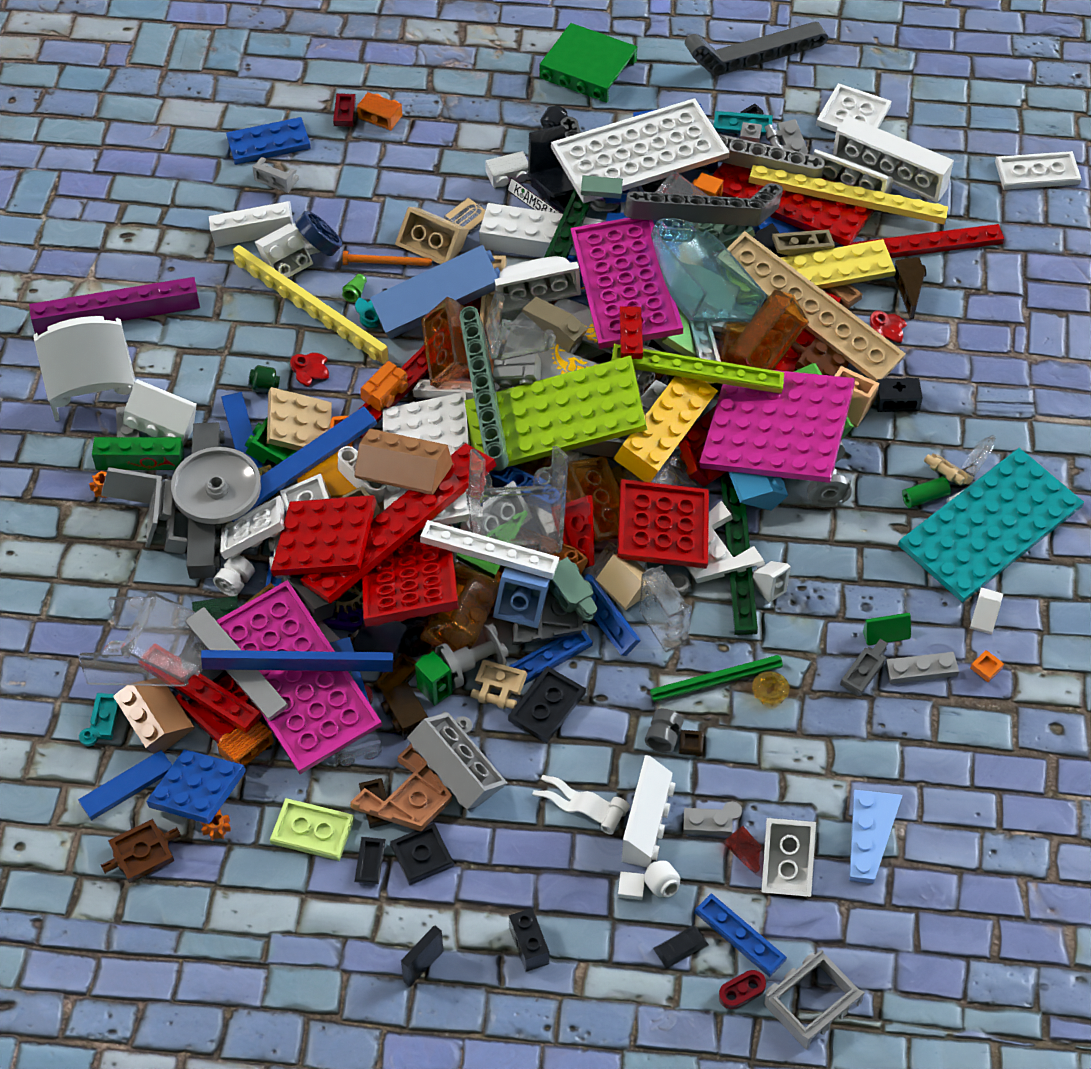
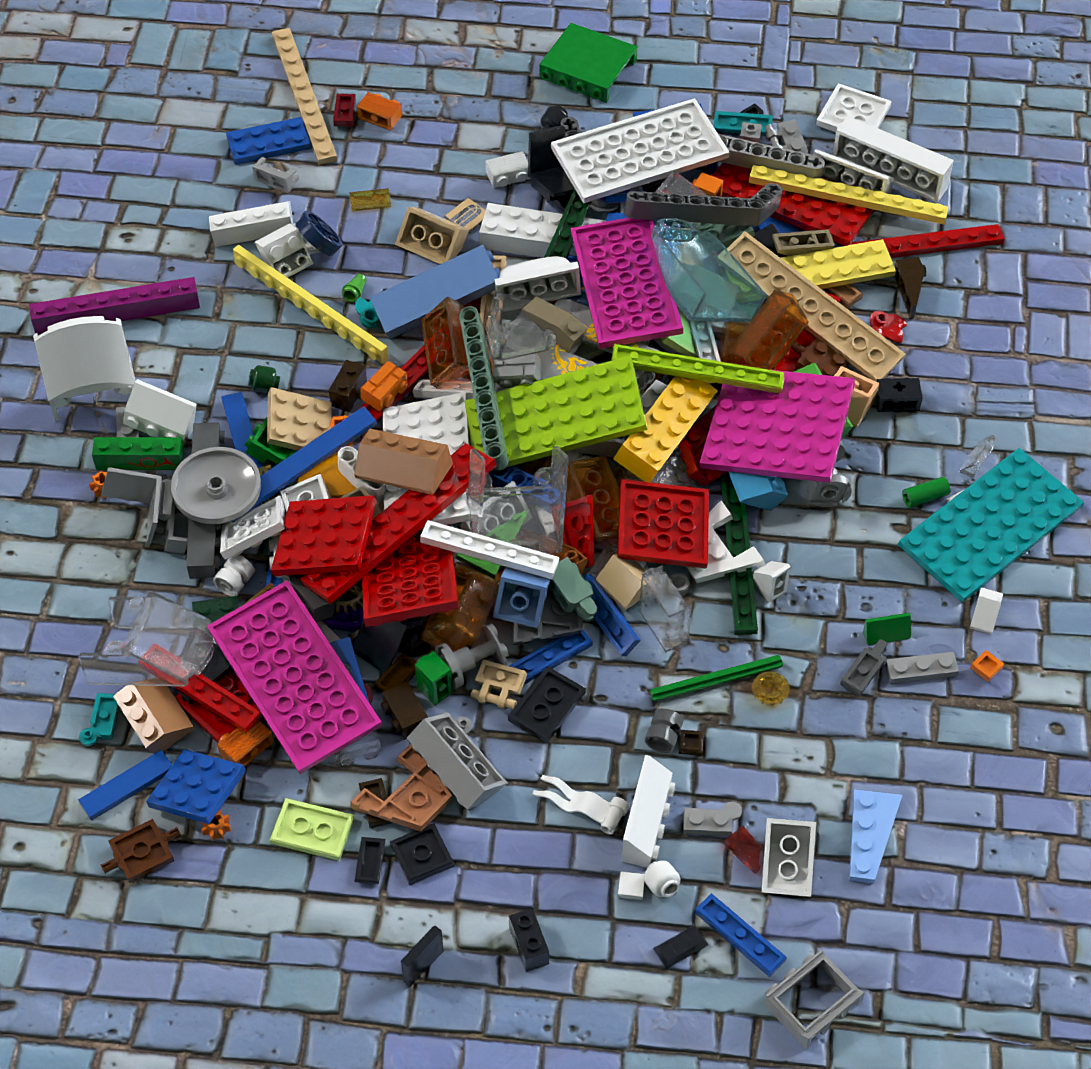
(250, 681): light grey tile -> none
(297, 660): blue tile -> none
(304, 96): none -> tan plate
(312, 367): red plate -> none
(347, 385): none -> dark brown brick
(370, 199): none -> clear yellow tile
(385, 259): orange bar -> none
(529, 197): sticker -> none
(601, 186): sand green tile -> none
(631, 332): red plate -> none
(739, 988): dark red plate -> none
(755, 50): dark grey beam -> none
(951, 471): tan plate -> none
(1038, 170): white tile -> none

